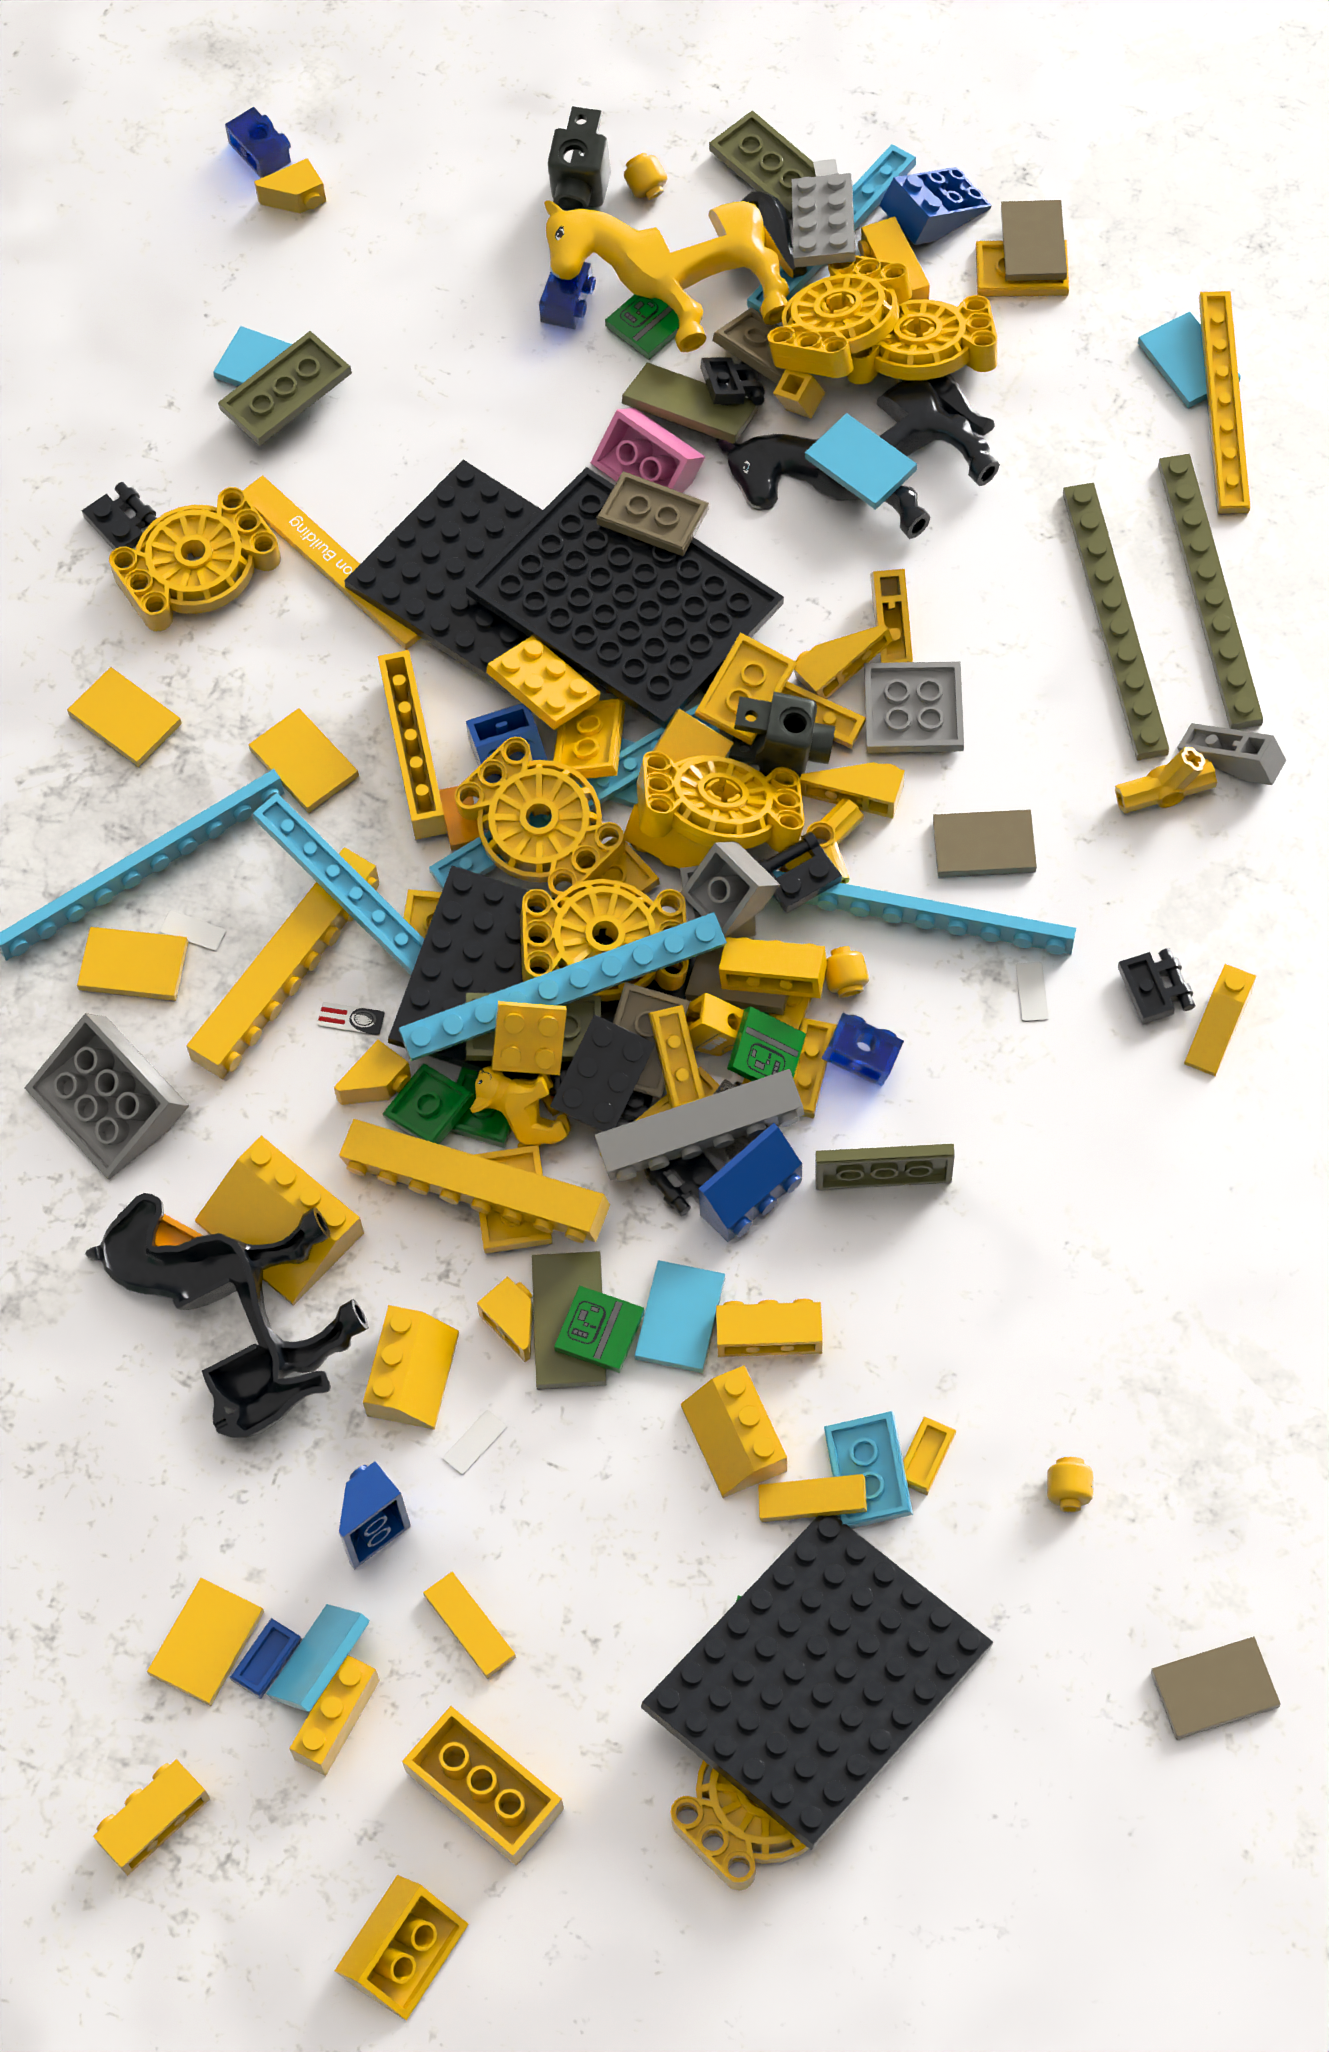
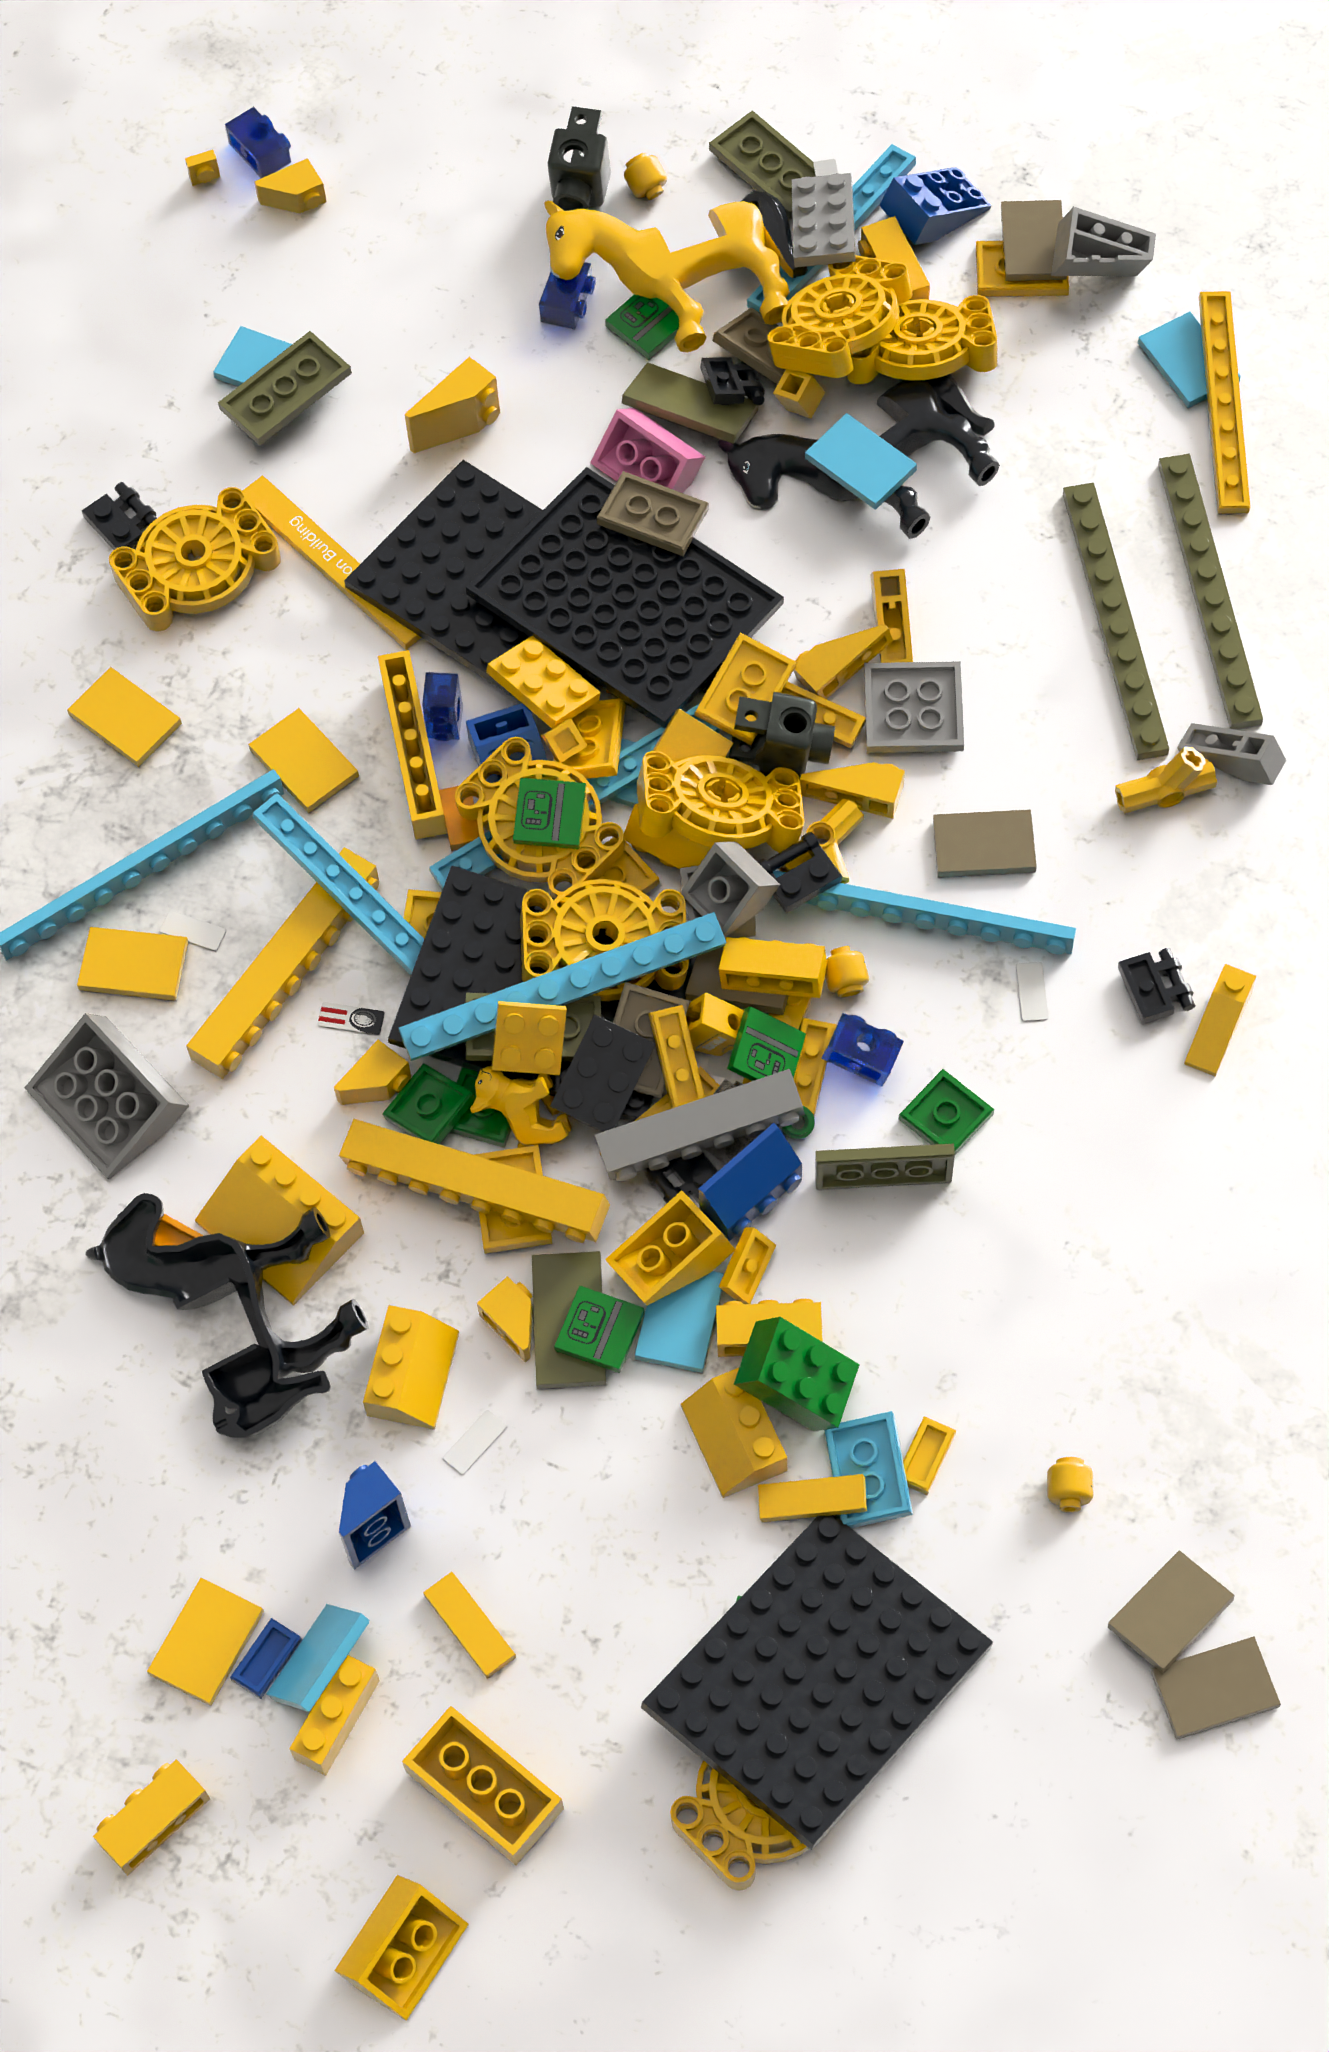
(202, 167): none -> yellow plate
(442, 706): none -> clear blue brick
(454, 408): none -> yellow slope
(549, 813): none -> green tile
(564, 740): none -> yellow plate
(670, 1250): none -> yellow slope
(747, 1265): none -> yellow plate
(796, 1374): none -> green brick
(803, 1132): none -> green plate
(946, 1112): none -> green tile
(1100, 246): none -> light grey wedge
(1171, 1611): none -> dark tan tile

